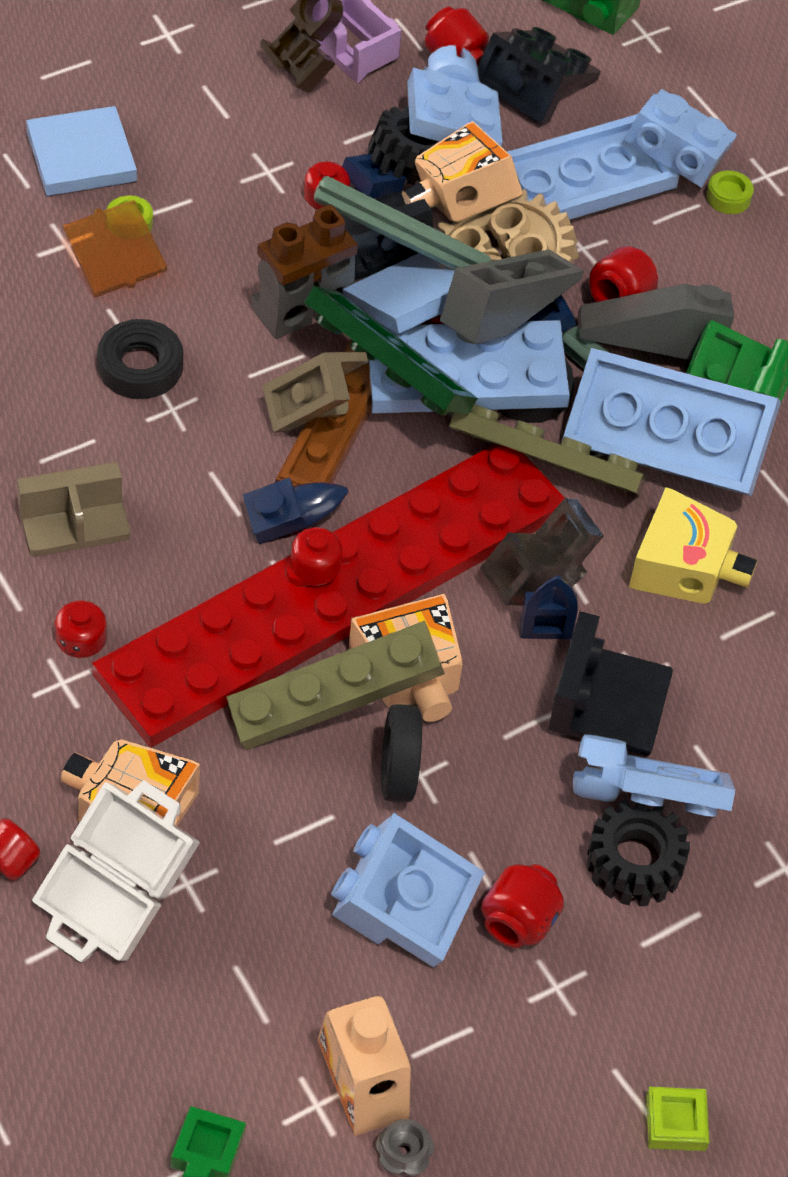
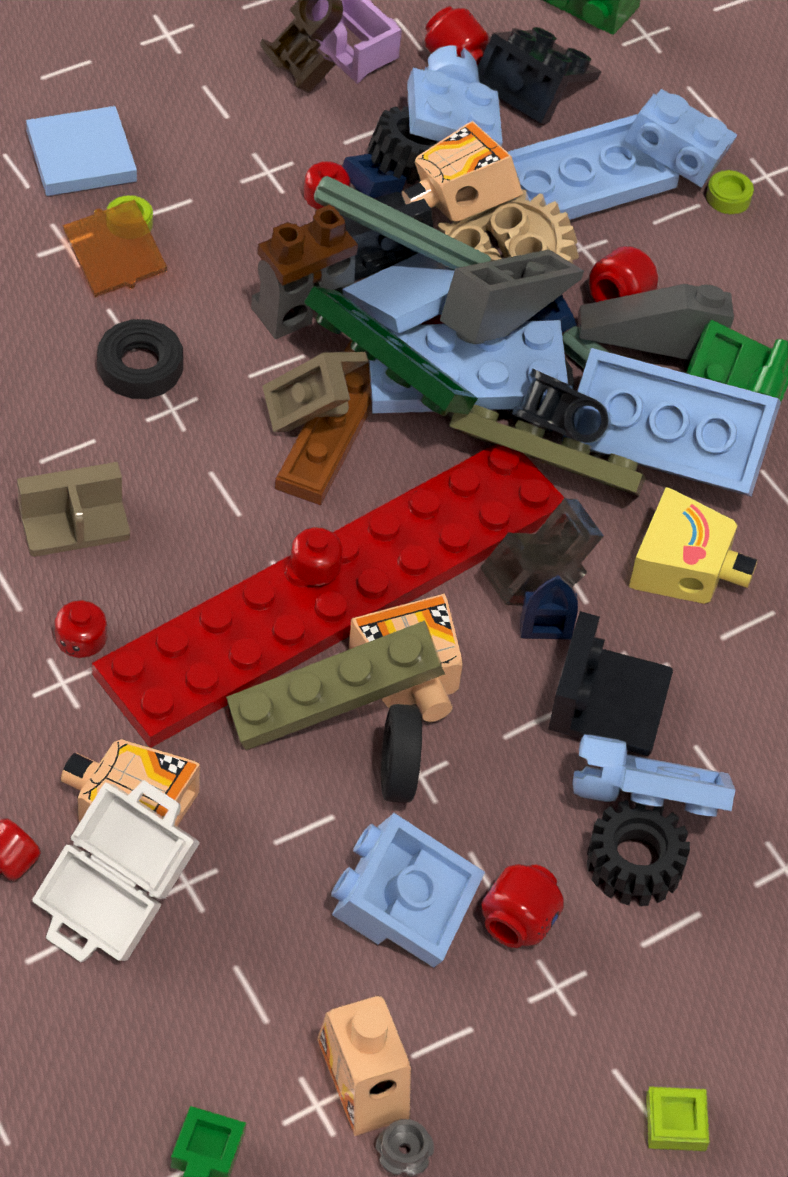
(289, 508): dark blue plate -> none
(559, 407): none -> black piece

